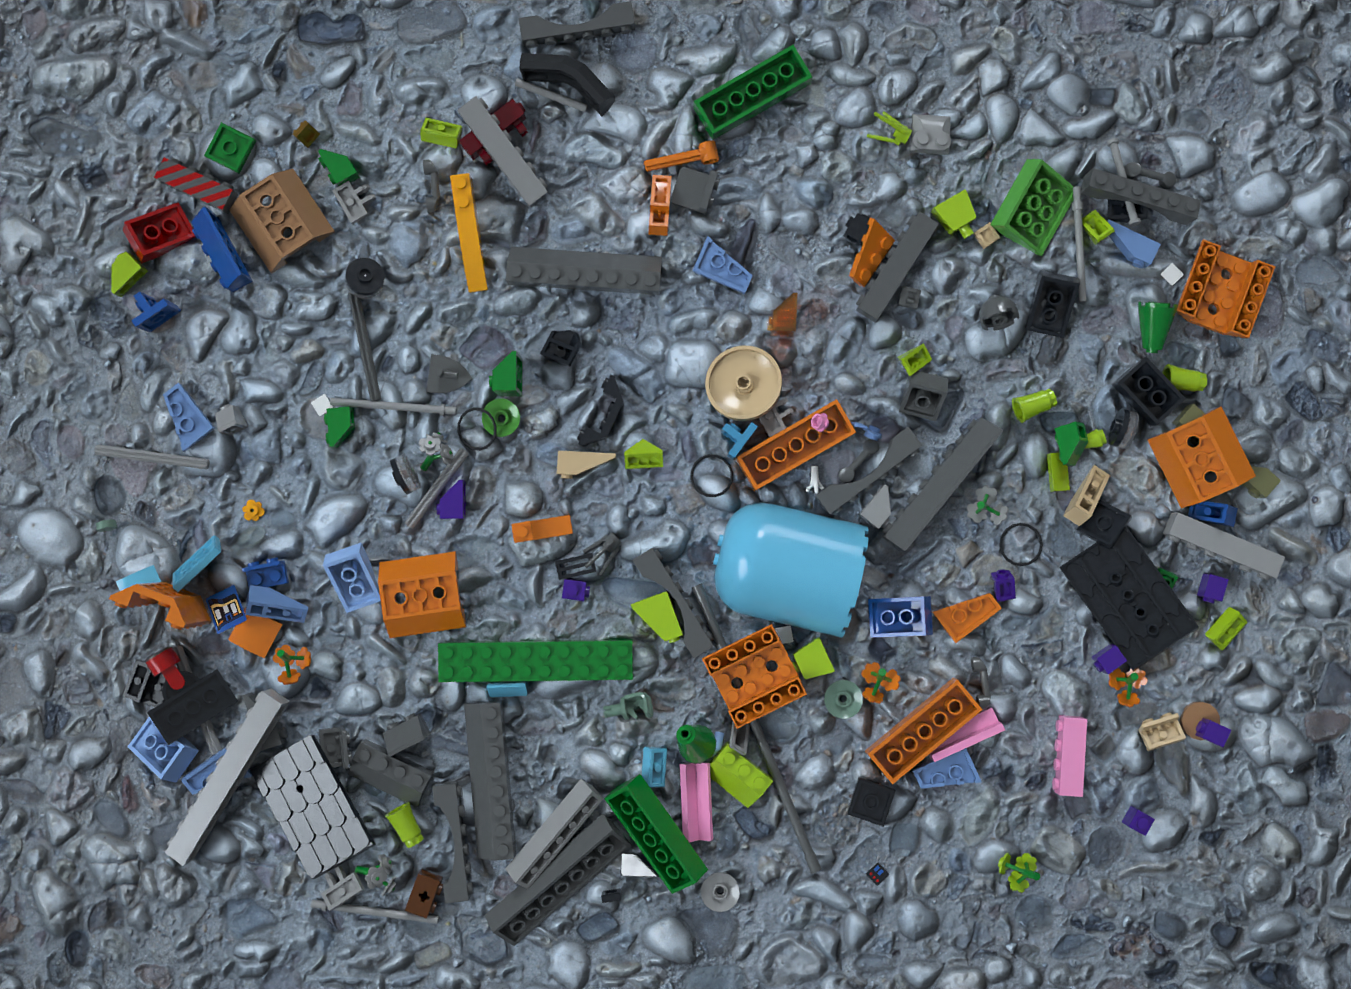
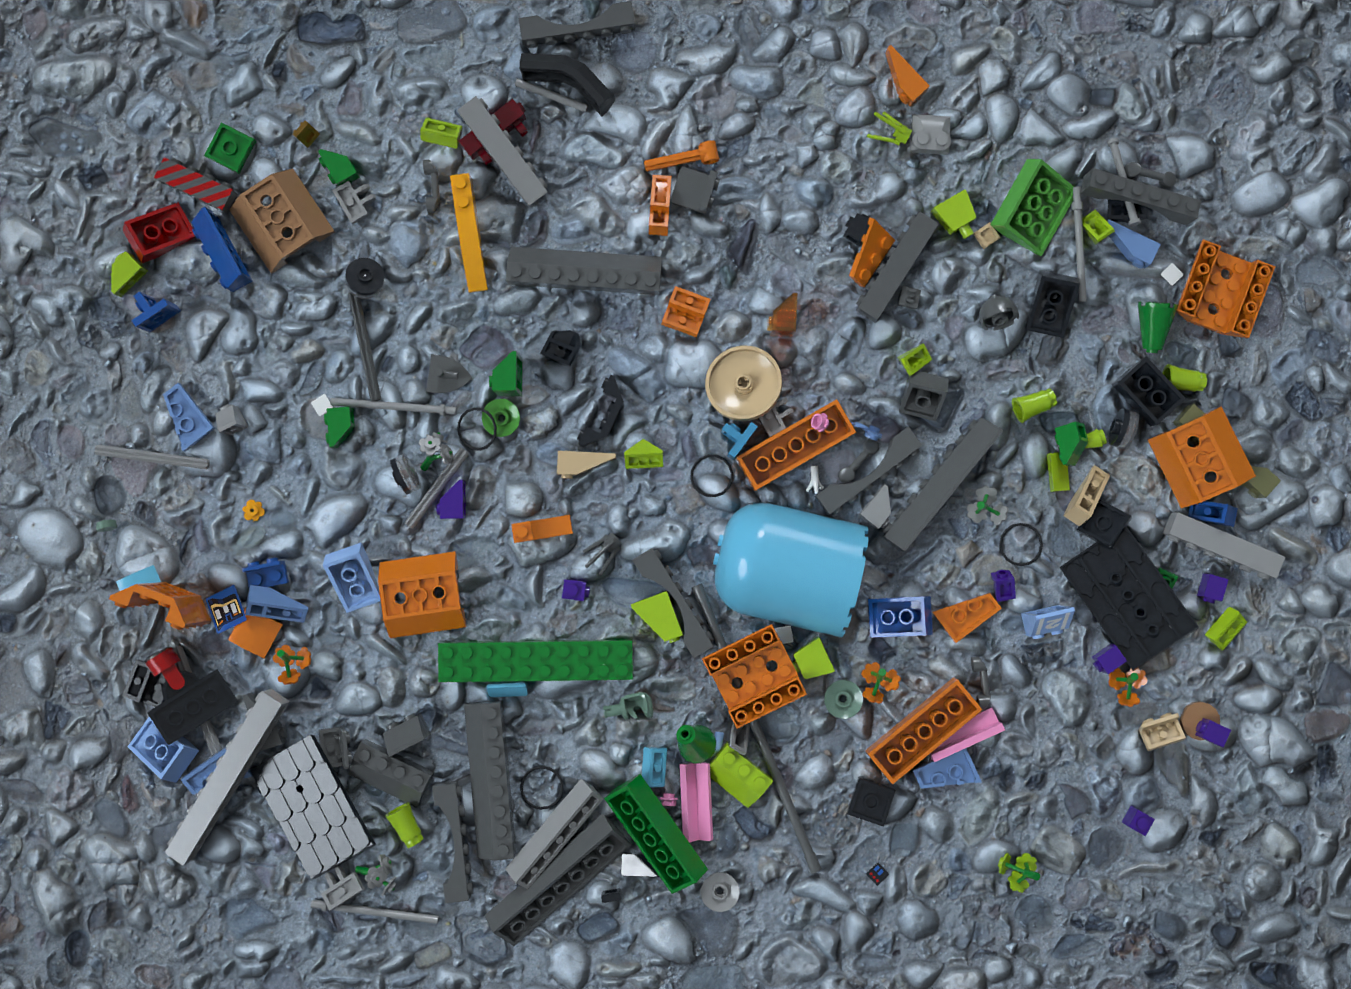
(196, 563): medium azure tile -> none
(417, 902): reddish brown brick -> none
(559, 569): black tile -> none
(561, 784): none -> black piece
(668, 799): none -> bright pink plate
(685, 311): none -> orange slope
(721, 268): medium blue wing -> none
(752, 92): green brick -> none
(907, 81): none -> orange slope
(1047, 620): none -> light blue slope
(1070, 756): bright pink brick -> none

